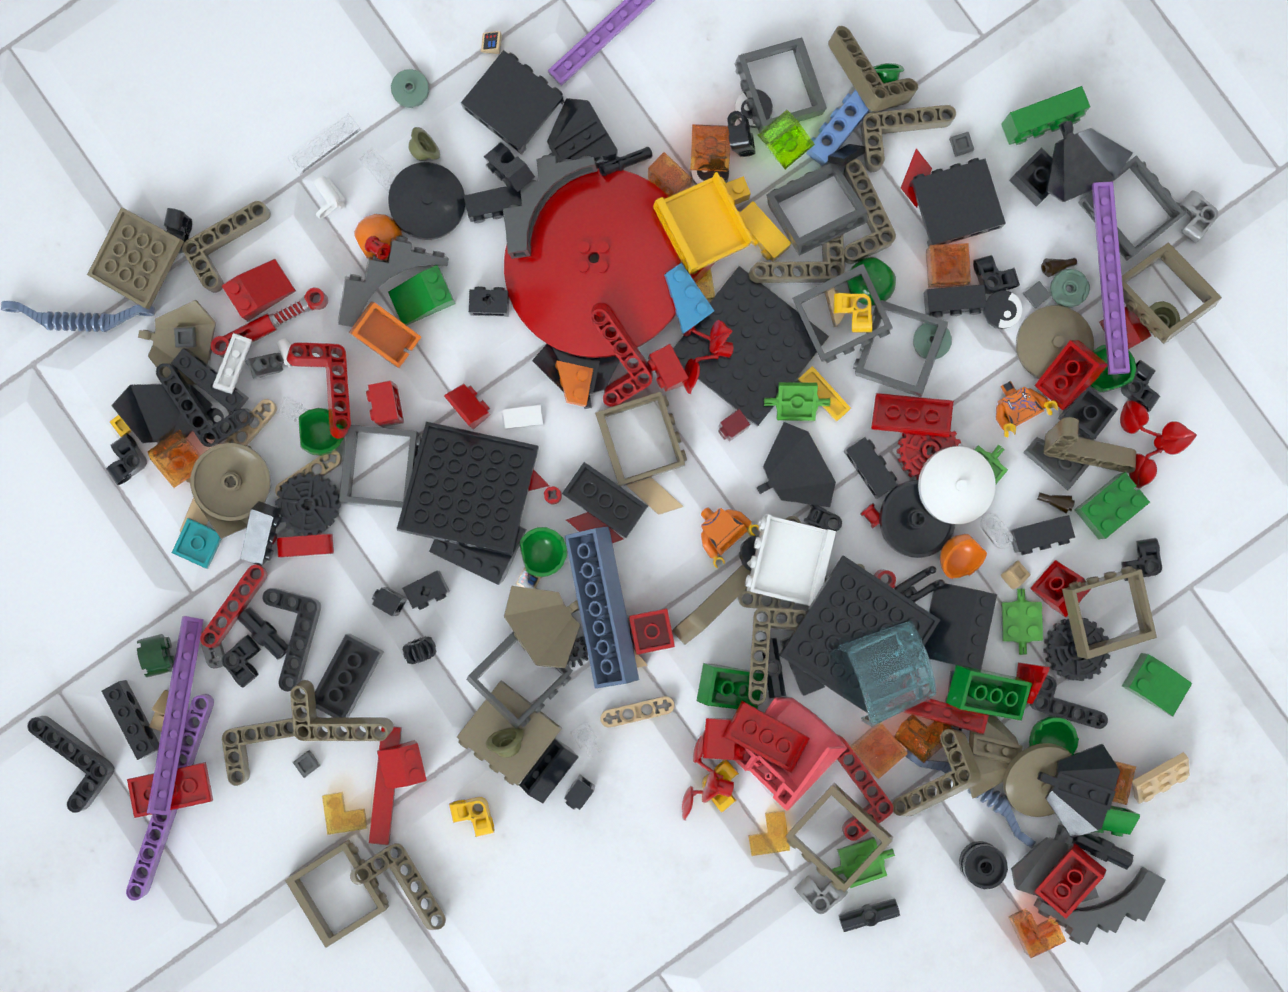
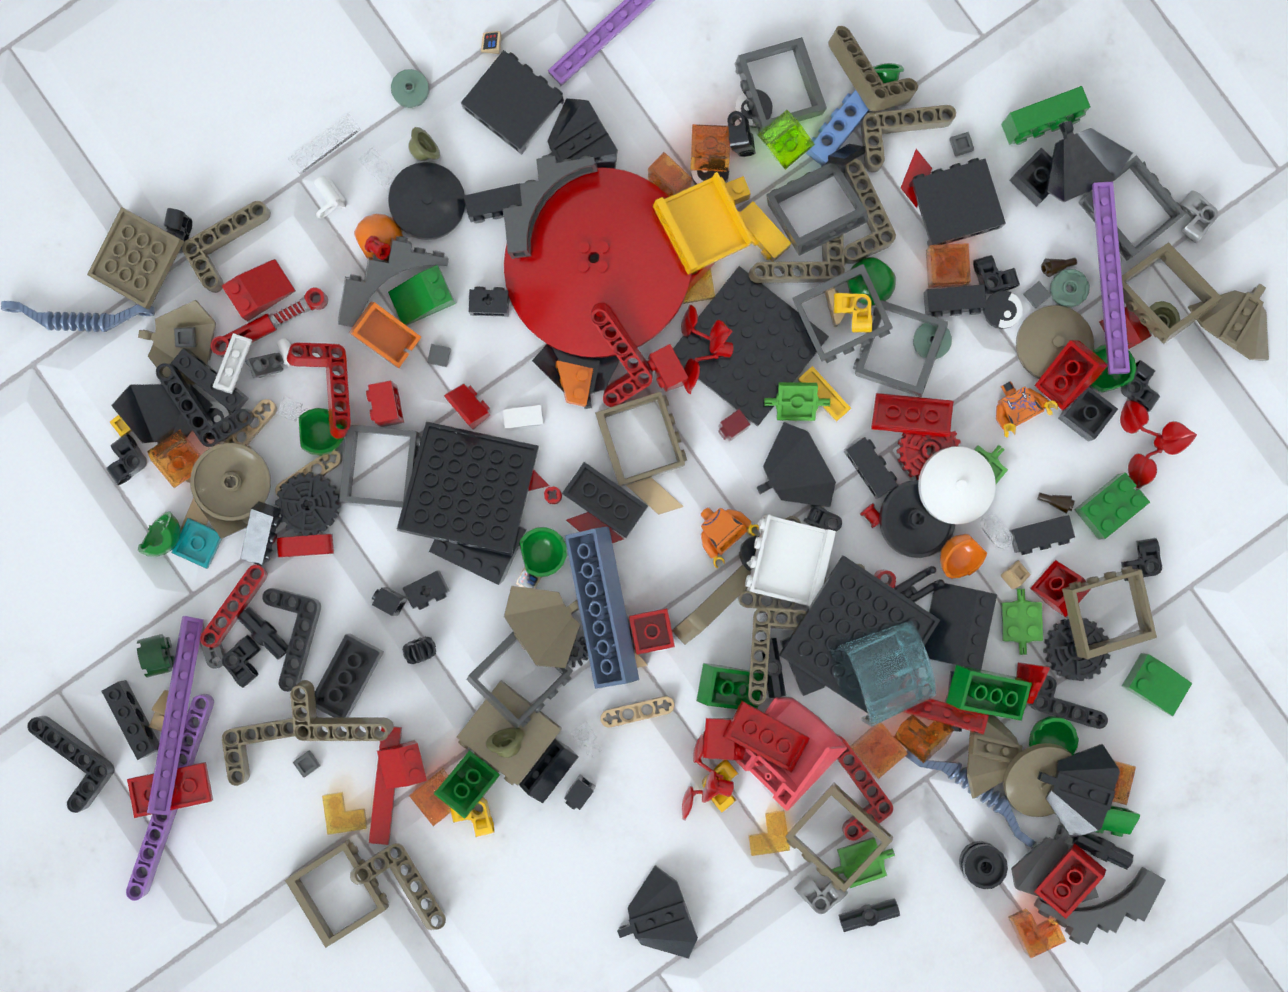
(162, 536): none -> green cylinder
(427, 802): none -> clear orange brick
(438, 355): none -> dark grey tile
(467, 784): none -> green slope
(508, 168): black arch -> none
(620, 163): black pin -> none
(661, 916): none -> black panel
(687, 297): dark azure wing -> none
(943, 783): dark tan beam -> none
(1061, 470): dark grey wing -> none
(1064, 443): dark tan beam -> none
(1161, 778): tan plate -> none
(1239, 322): none -> dark tan panel

